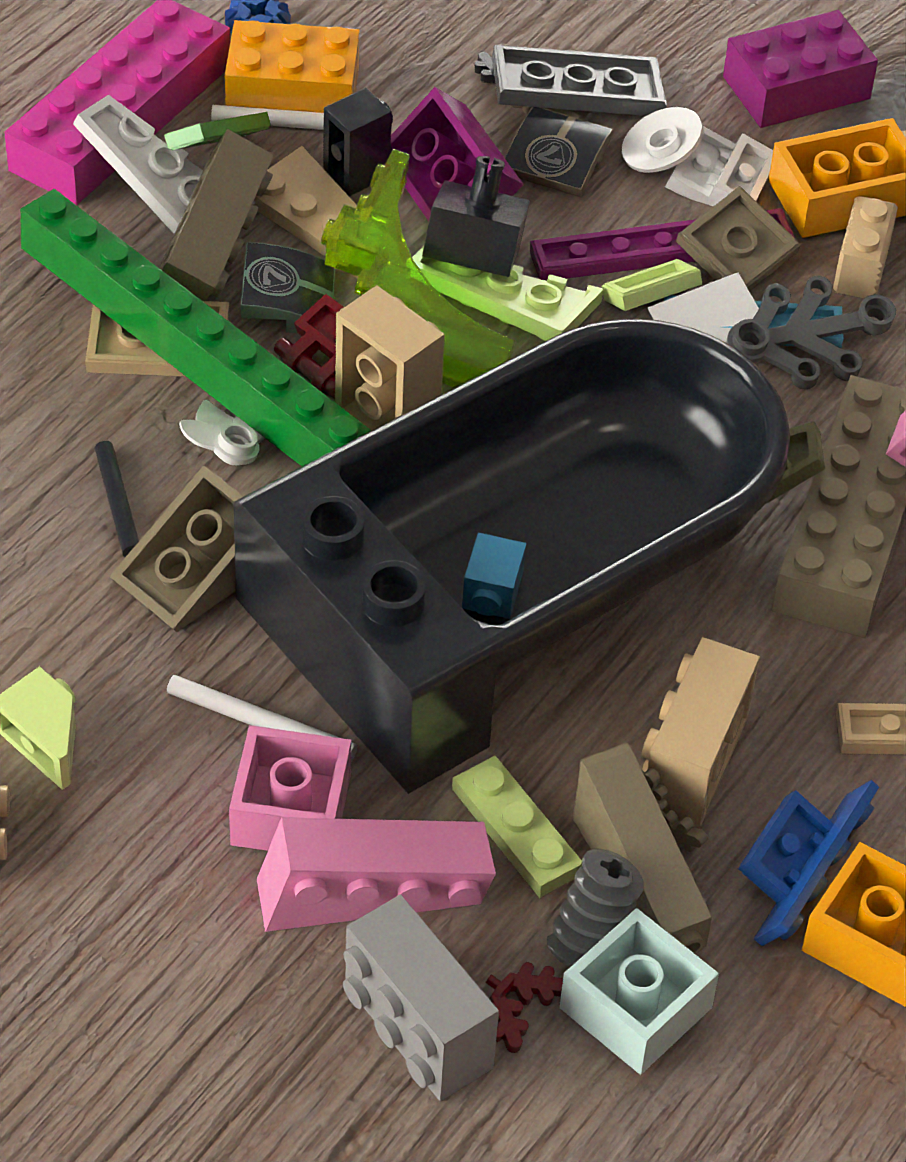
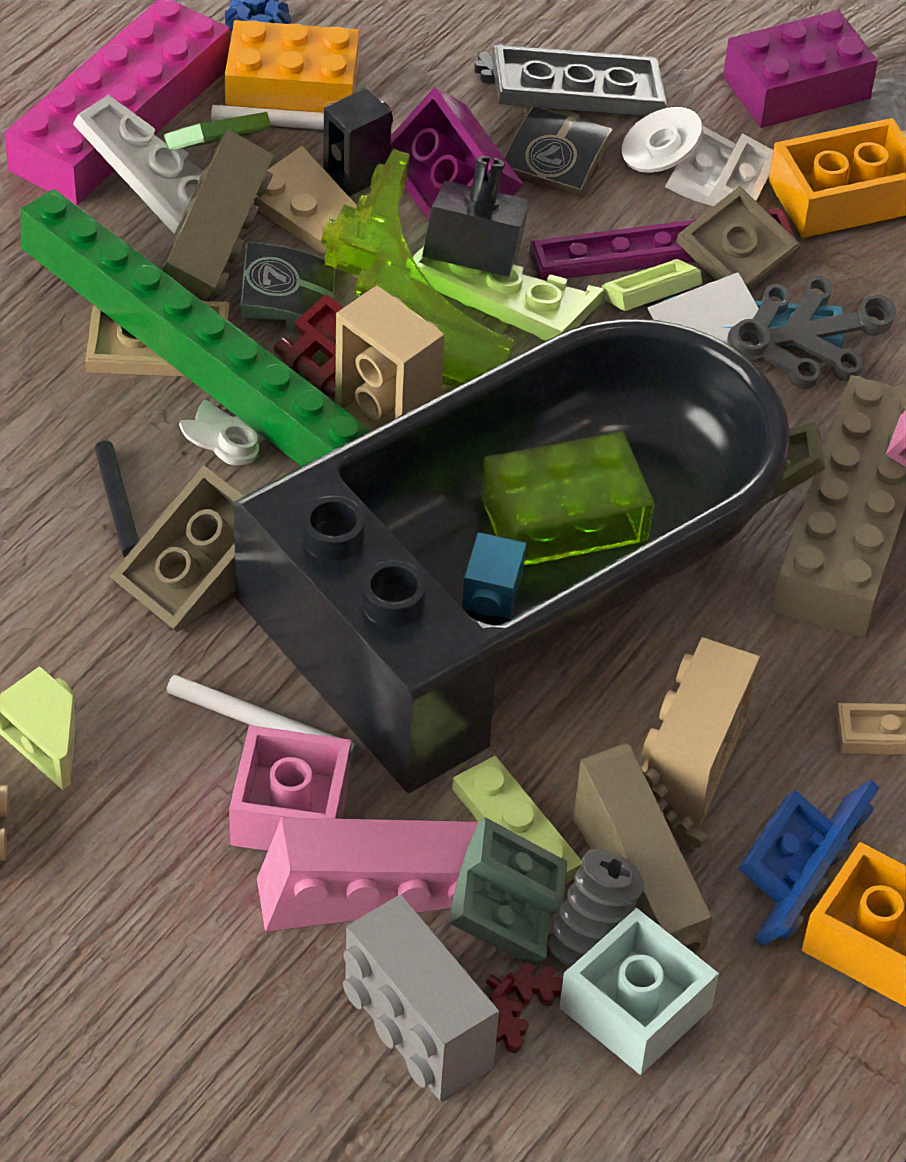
(508, 892): none -> sand green slope
(568, 497): none -> clear neon green brick
(865, 247): tan brick -> none

